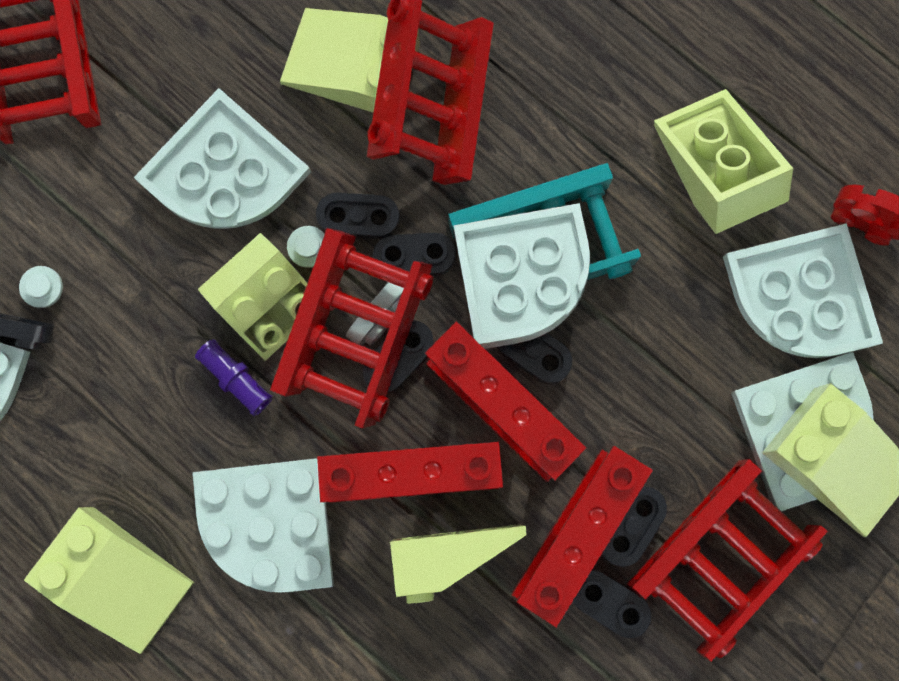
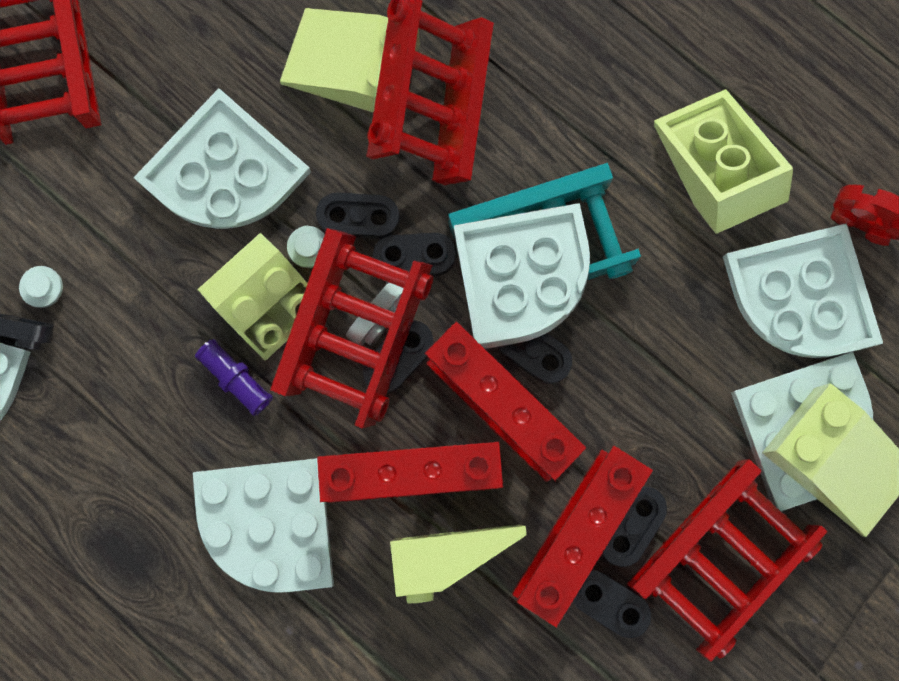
(109, 579): yellowish green slope -> none

